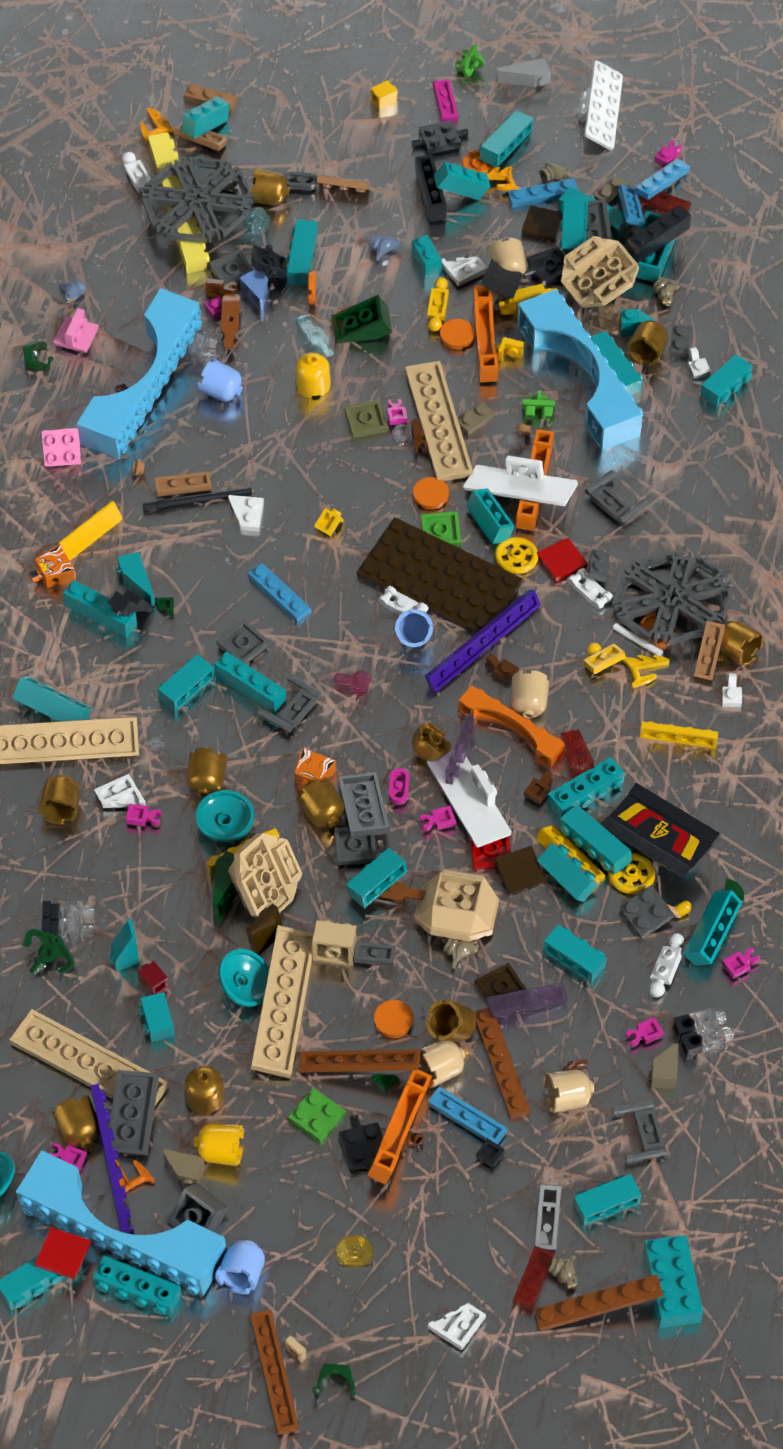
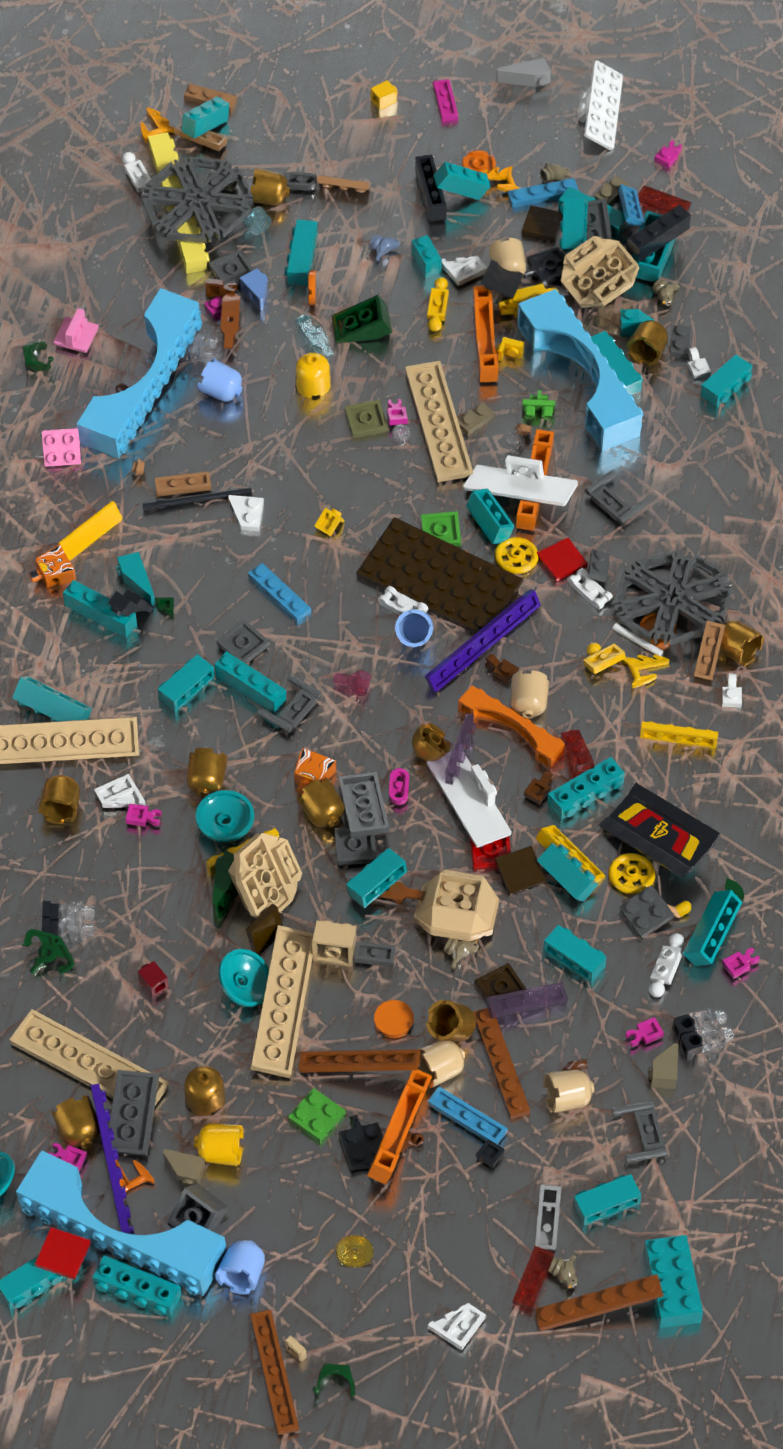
(72, 290): sand blue animal -> none
(124, 948): teal slope -> none
(157, 1017): teal brick -> none
(267, 260): black plate -> none
(385, 1082): dark green tile -> none
(417, 435): reddish brown plate -> none
(430, 493): orange tile -> none
(439, 137): black plate -> none
(440, 818): dark pink plate -> none
(457, 334): orange tile -> none
(471, 61): bright green hips -> none
(506, 138): teal brick -> none
(595, 840): teal brick -> none
(662, 179): dark azure plate -> none

